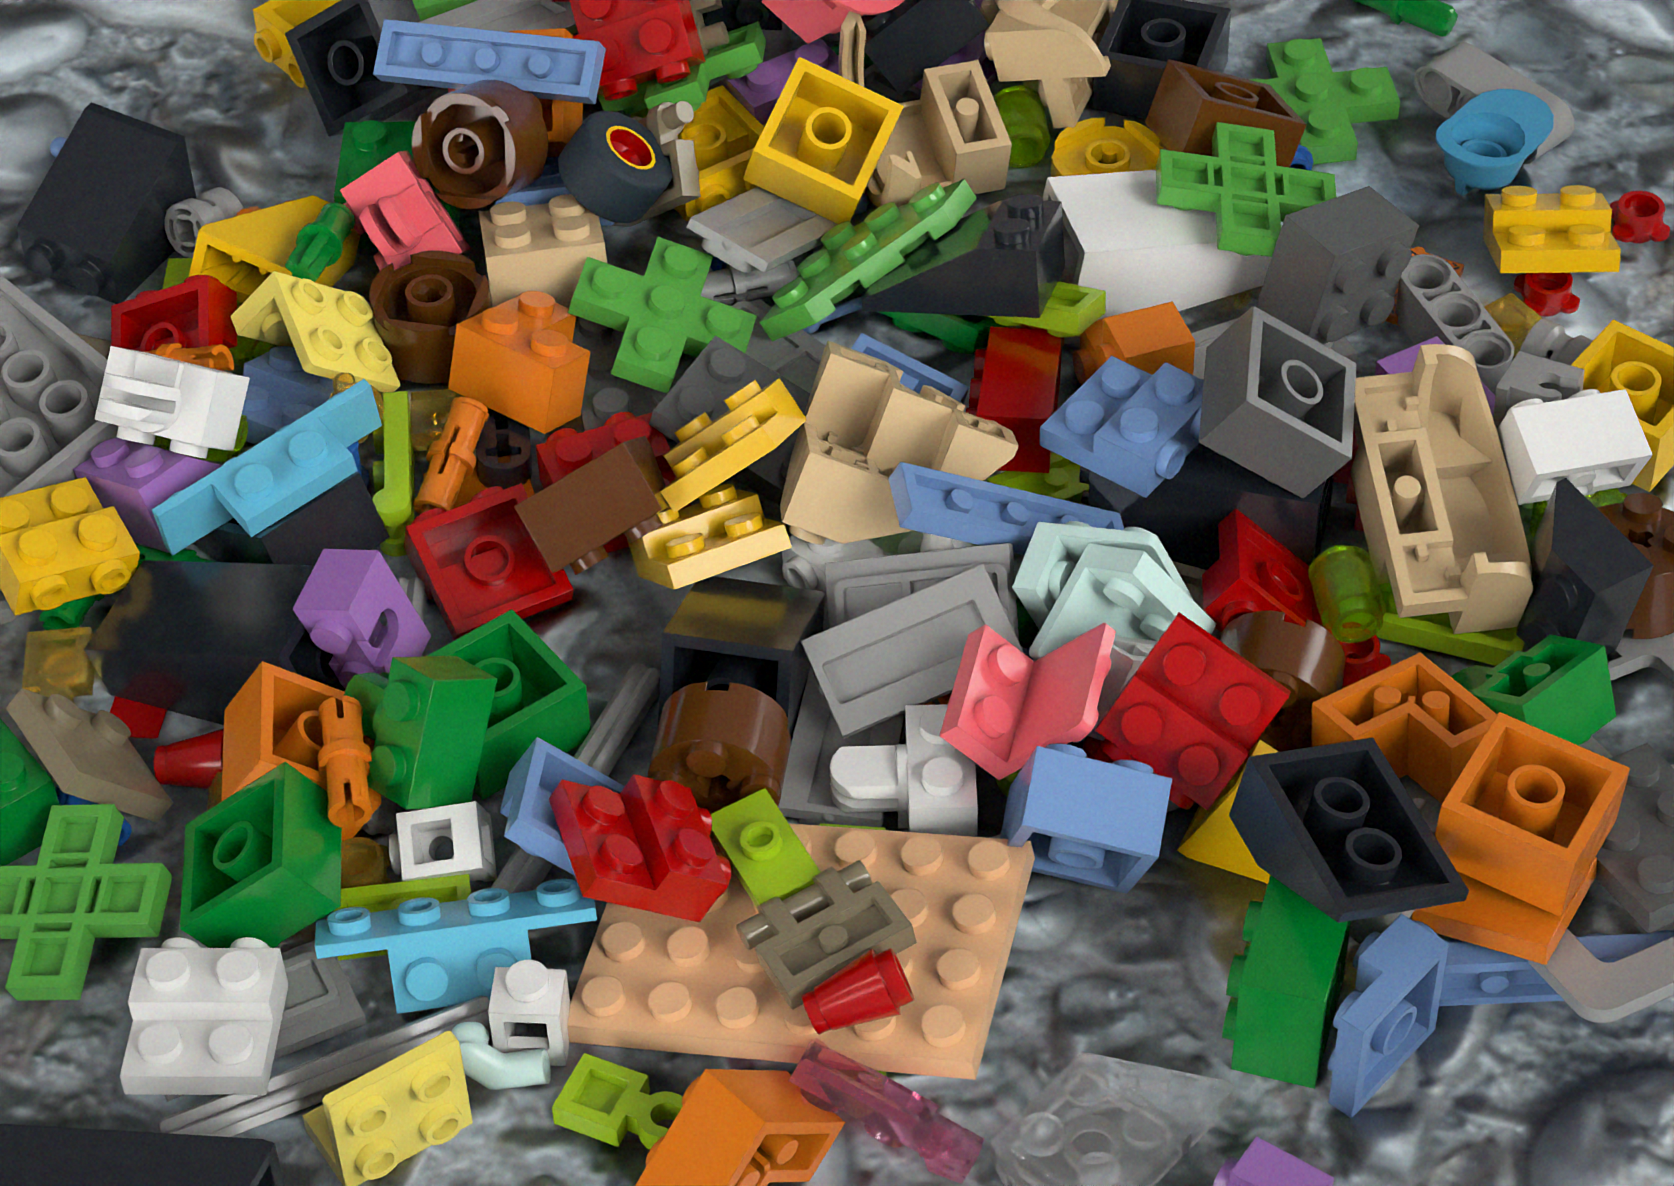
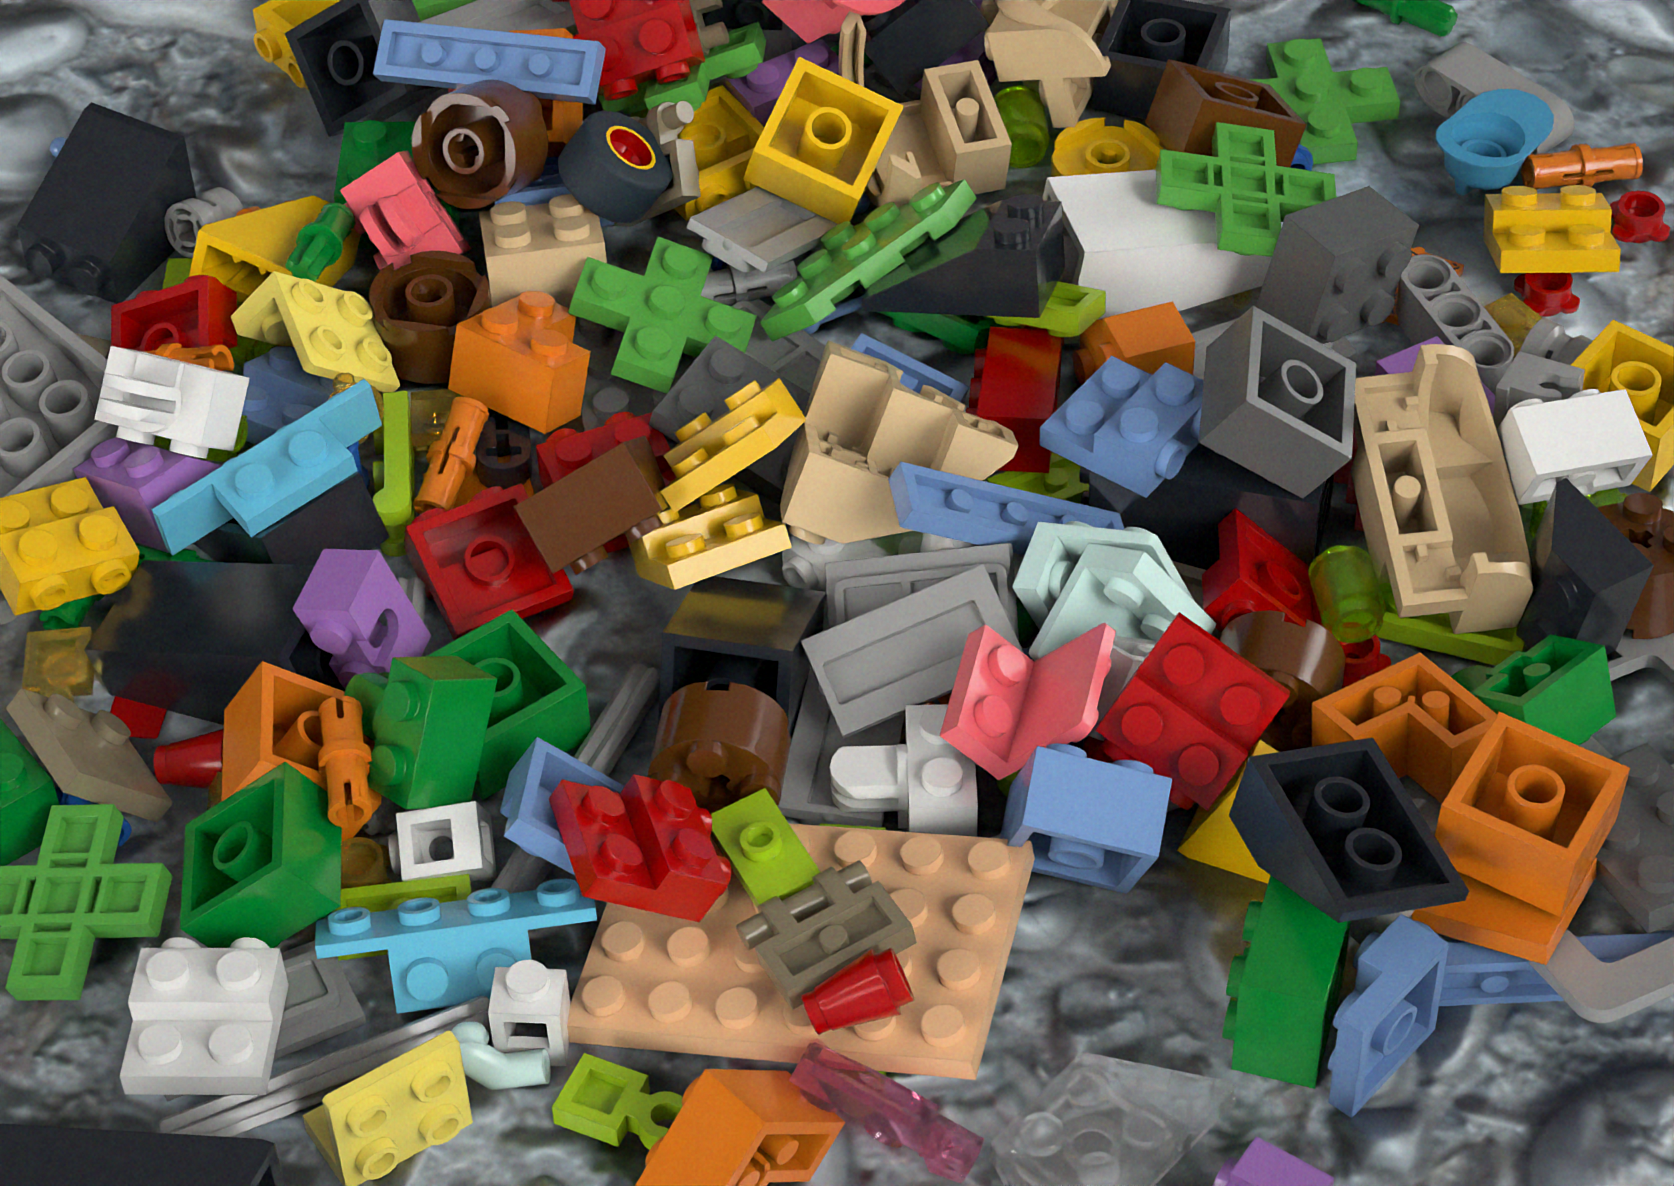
(1582, 166): none -> orange pin

